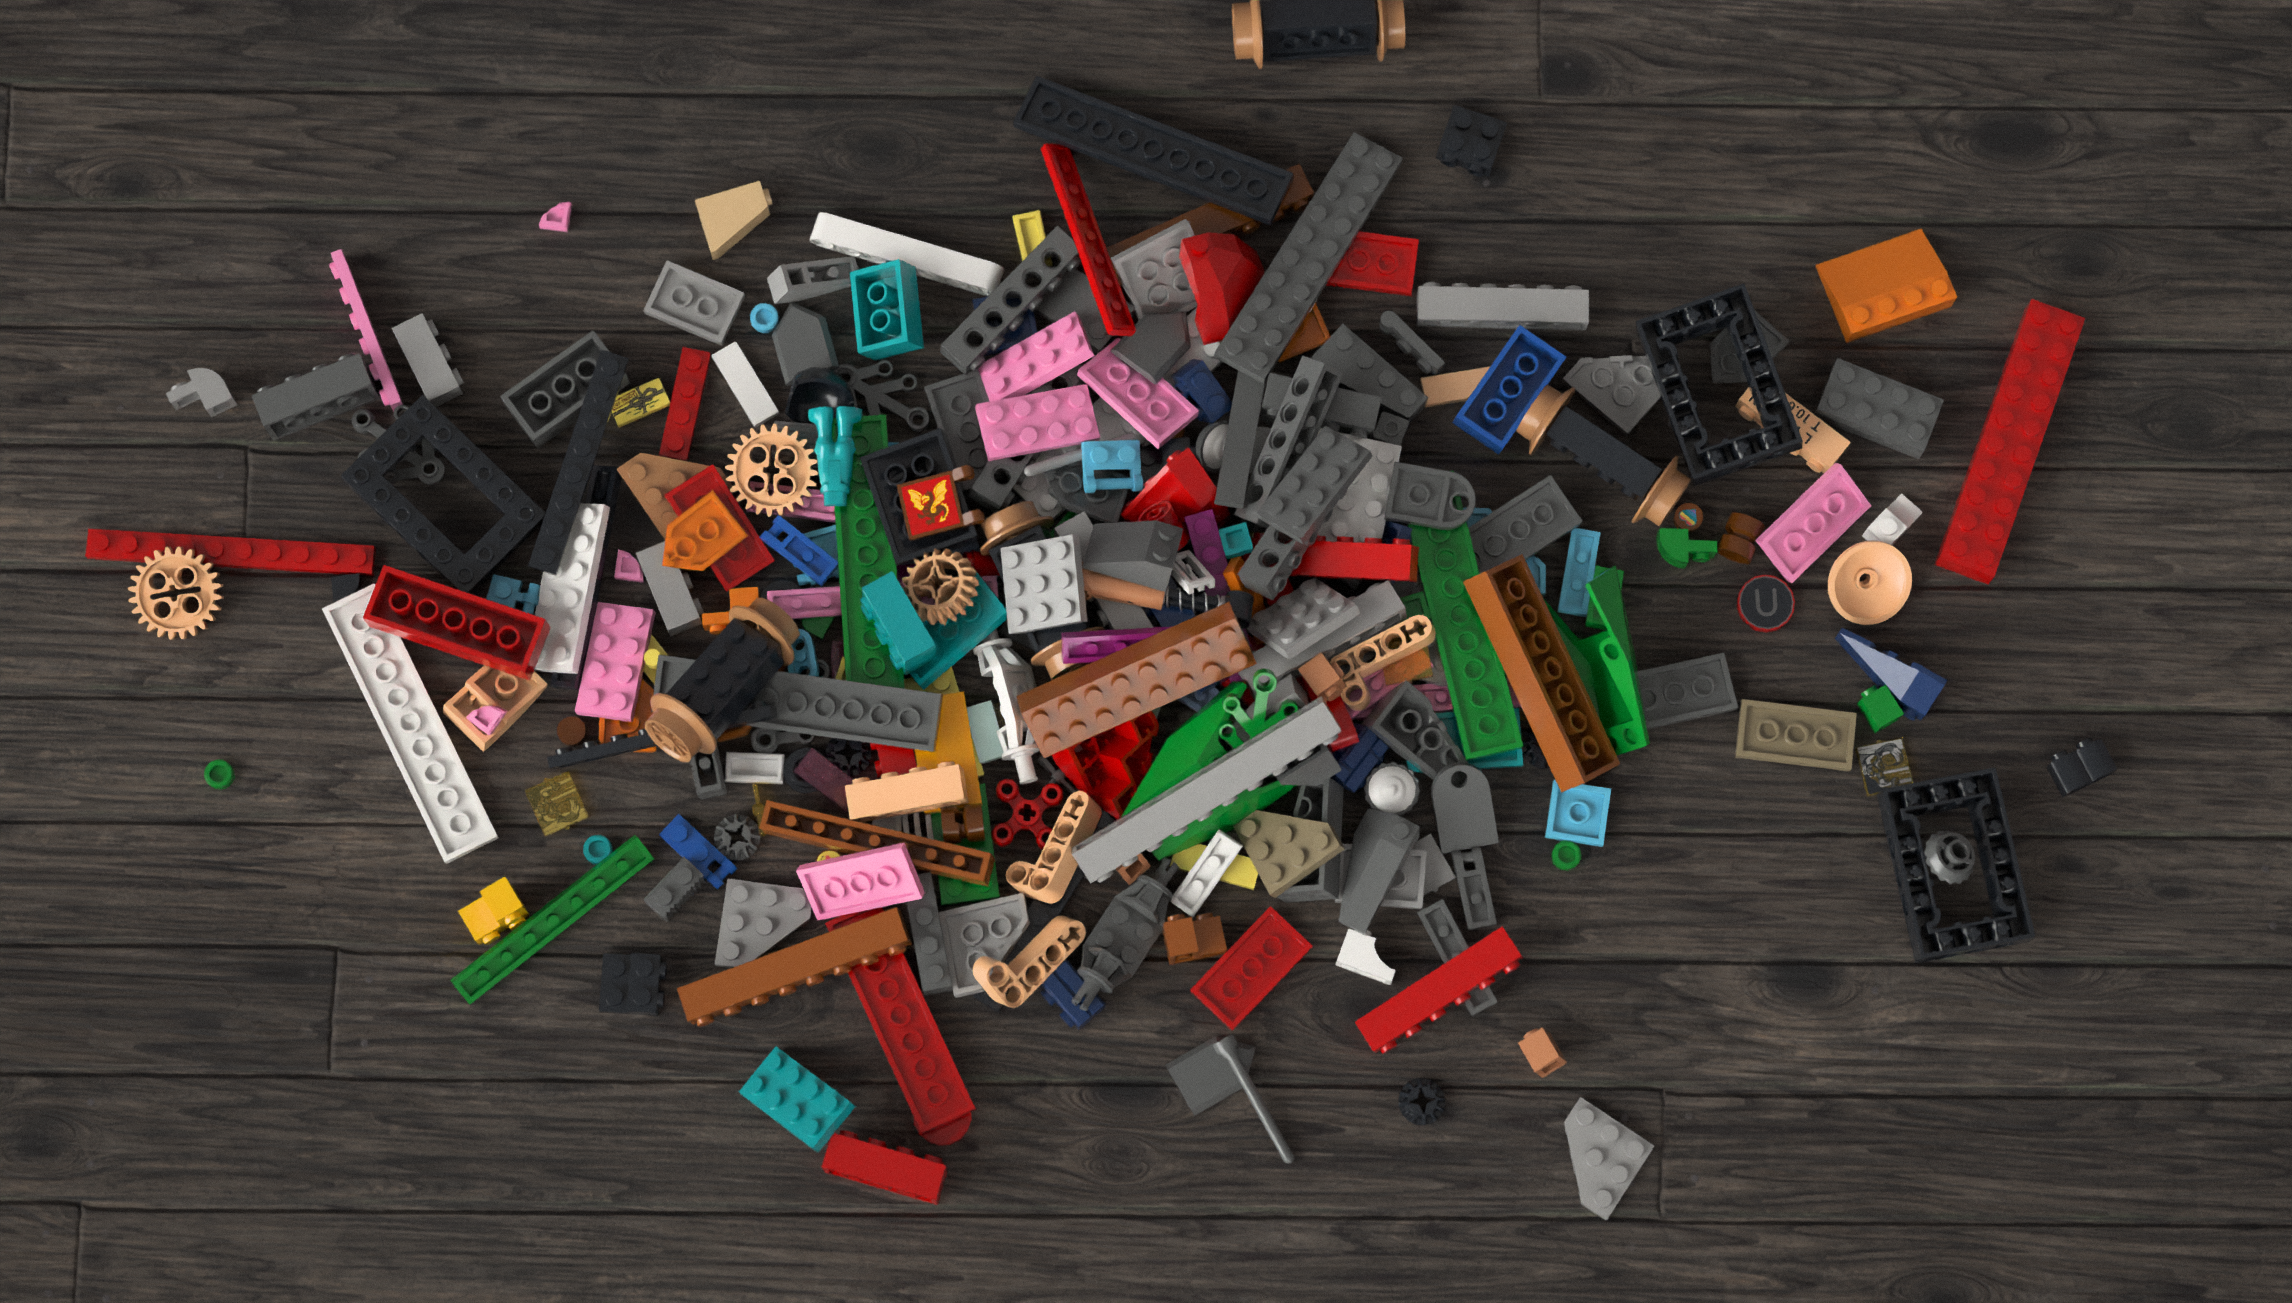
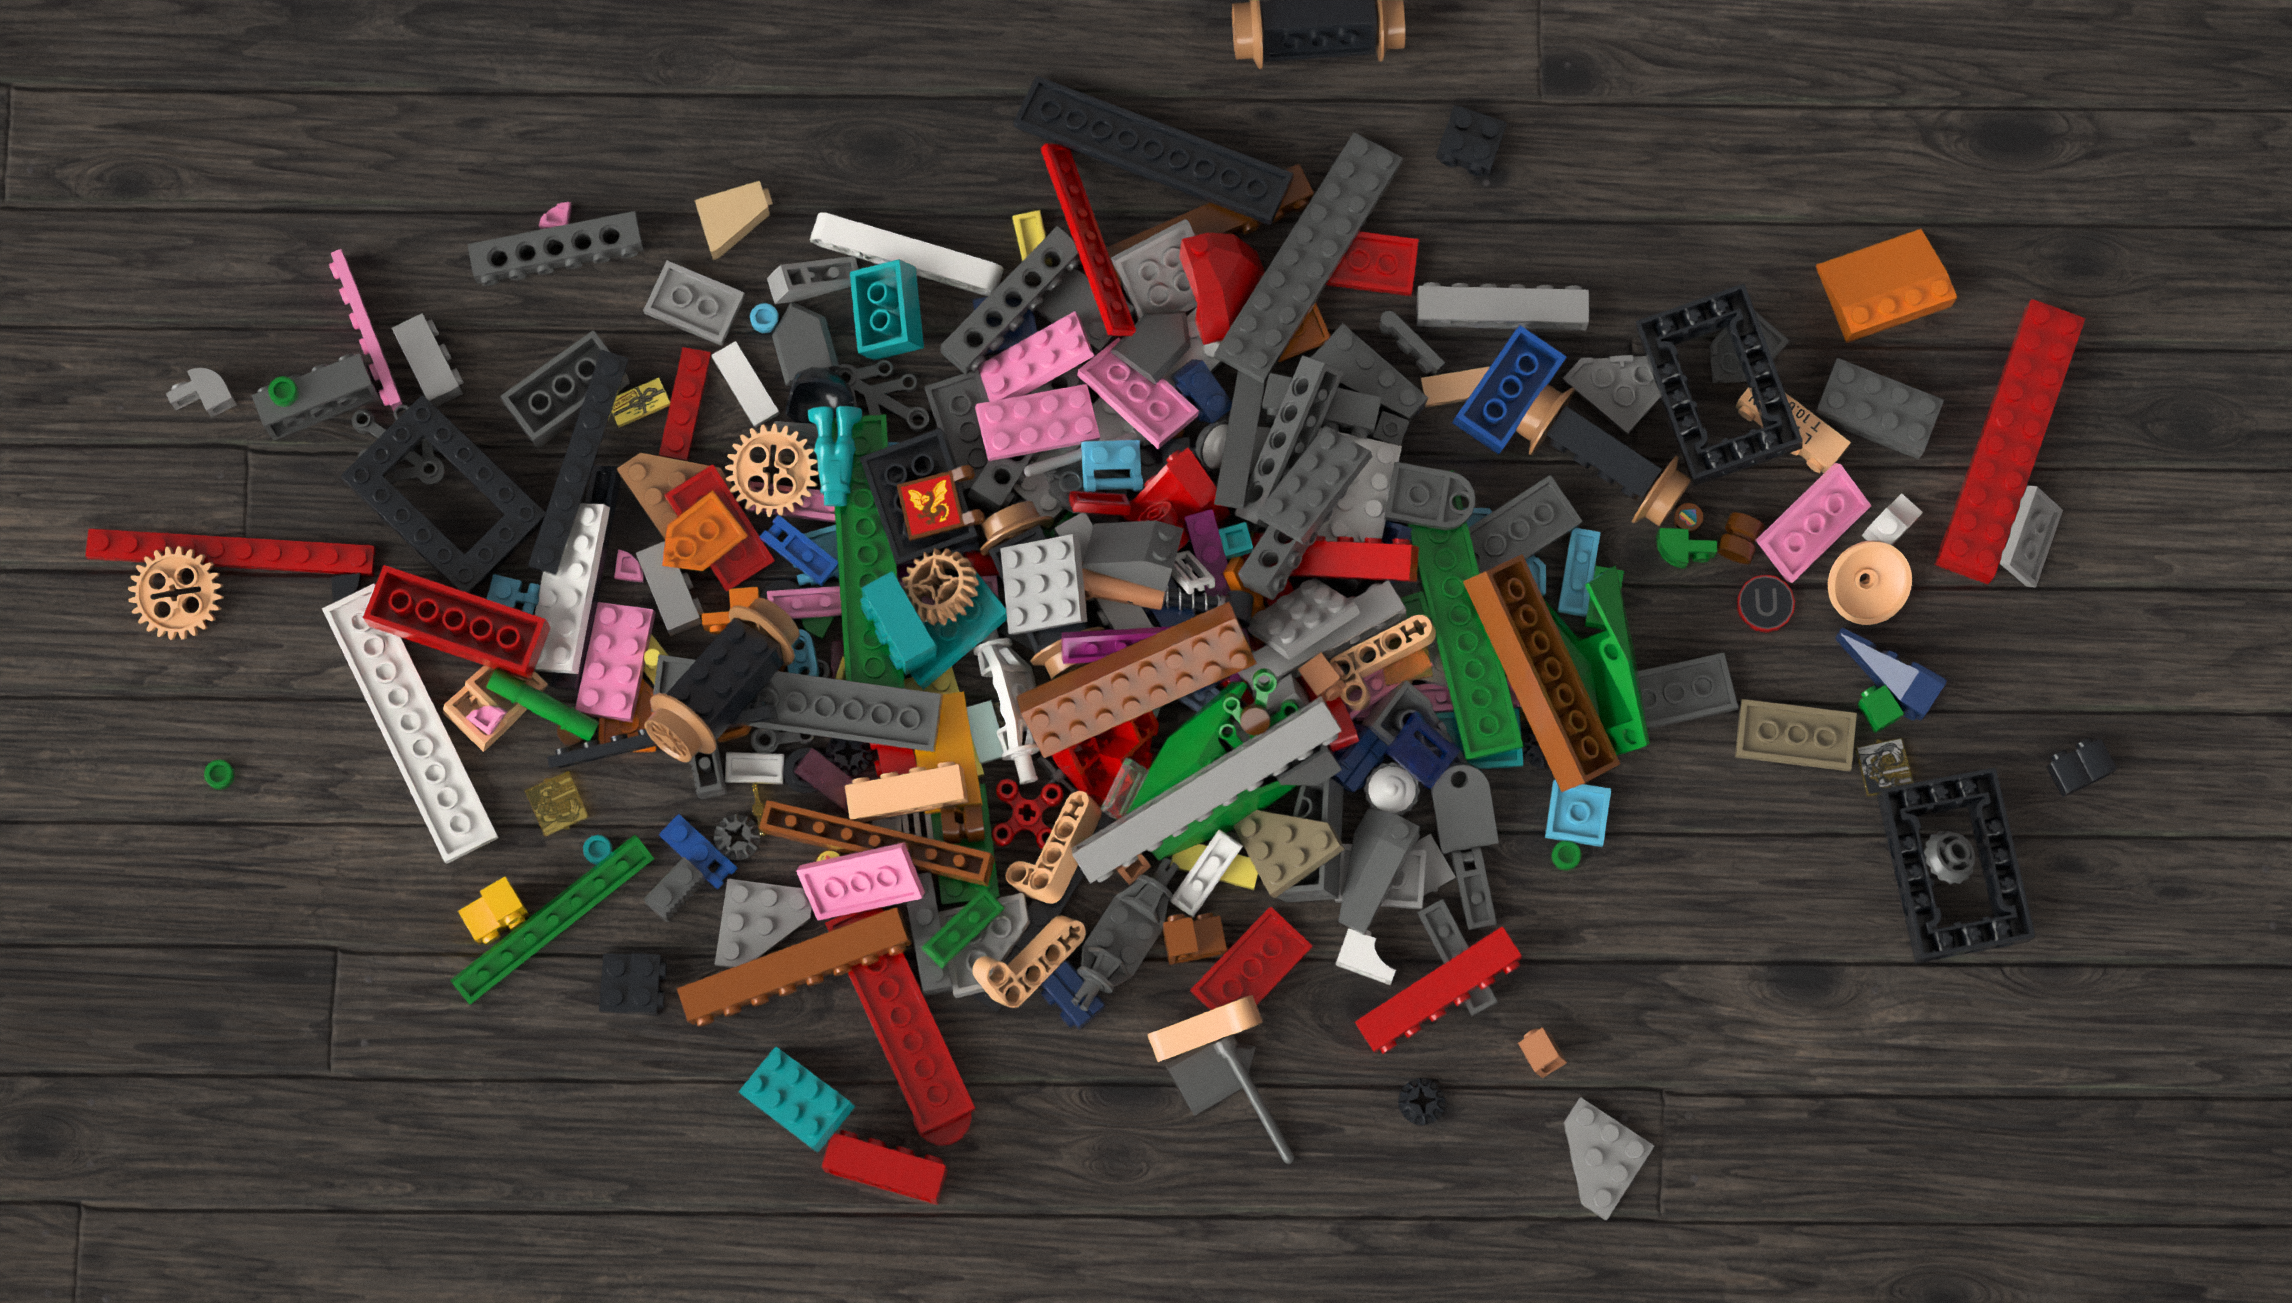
(283, 391): none -> green tile
(541, 241): none -> dark grey brick
(542, 704): none -> green piece
(963, 928): none -> green tile
(1099, 503): none -> red tile
(1125, 789): none -> clear tile
(1205, 1028): none -> light nougat beam
(1254, 719): none -> reddish brown tile
(1416, 756): none -> clear blue plate
(2031, 536): none -> light grey plate

